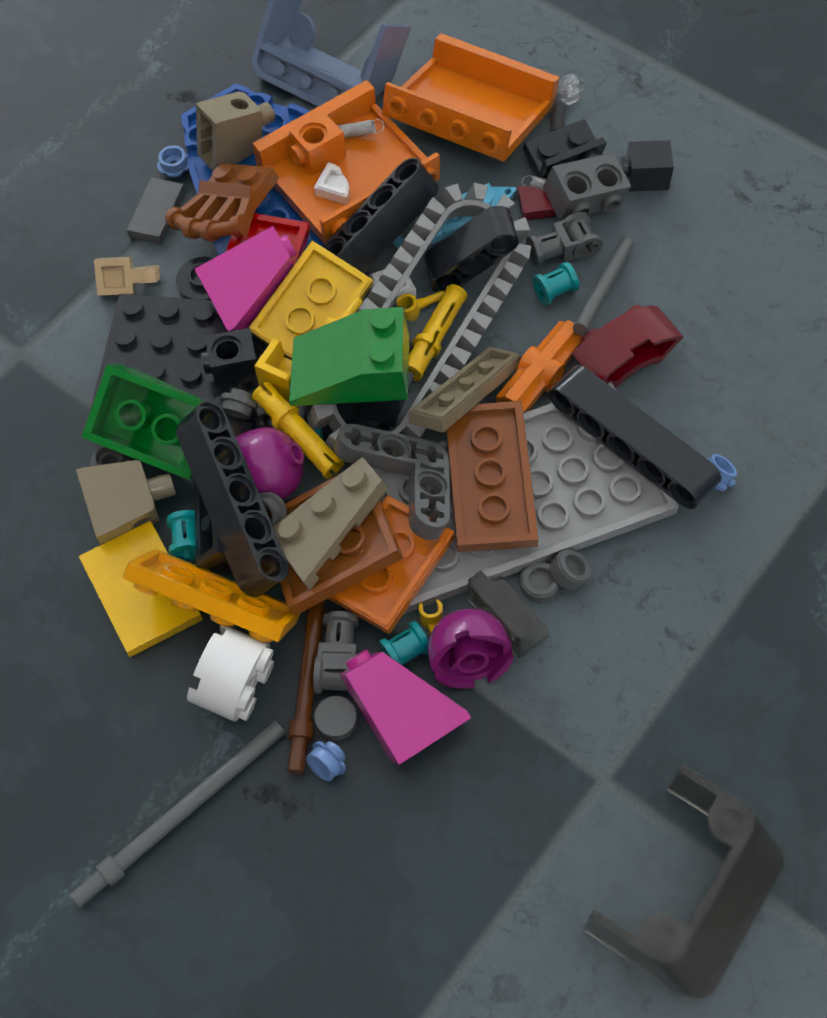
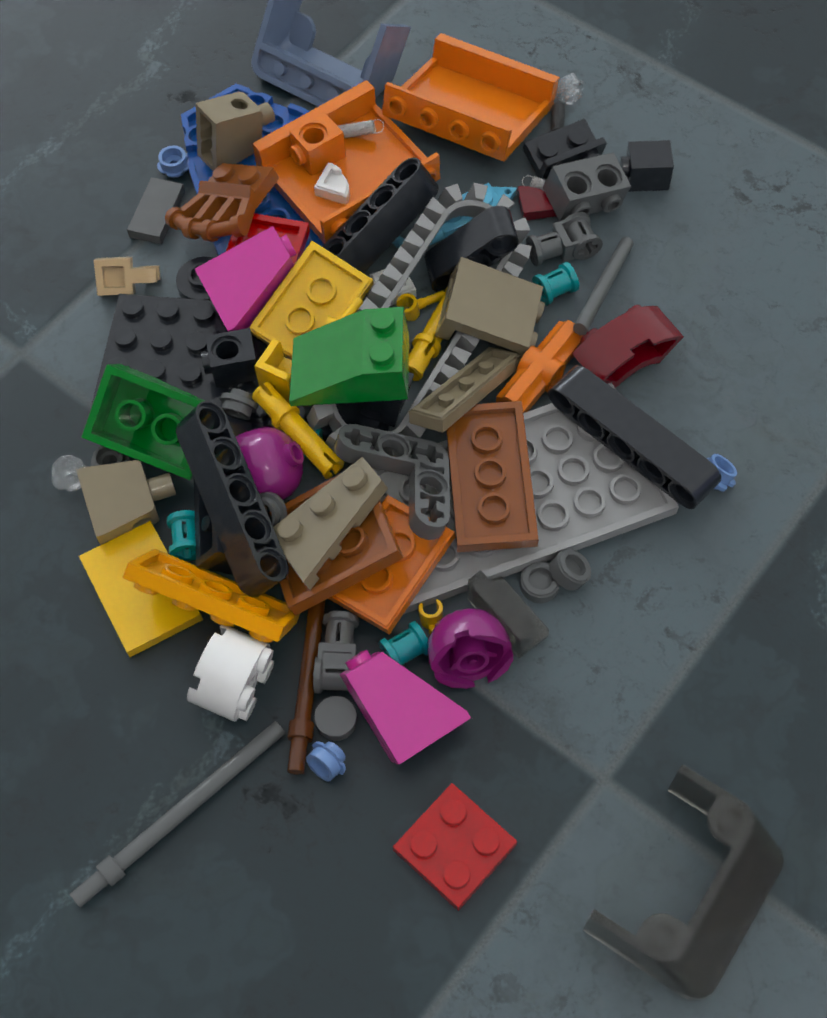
(61, 468): none -> clear plate
(455, 846): none -> red plate
(491, 306): none -> dark tan panel

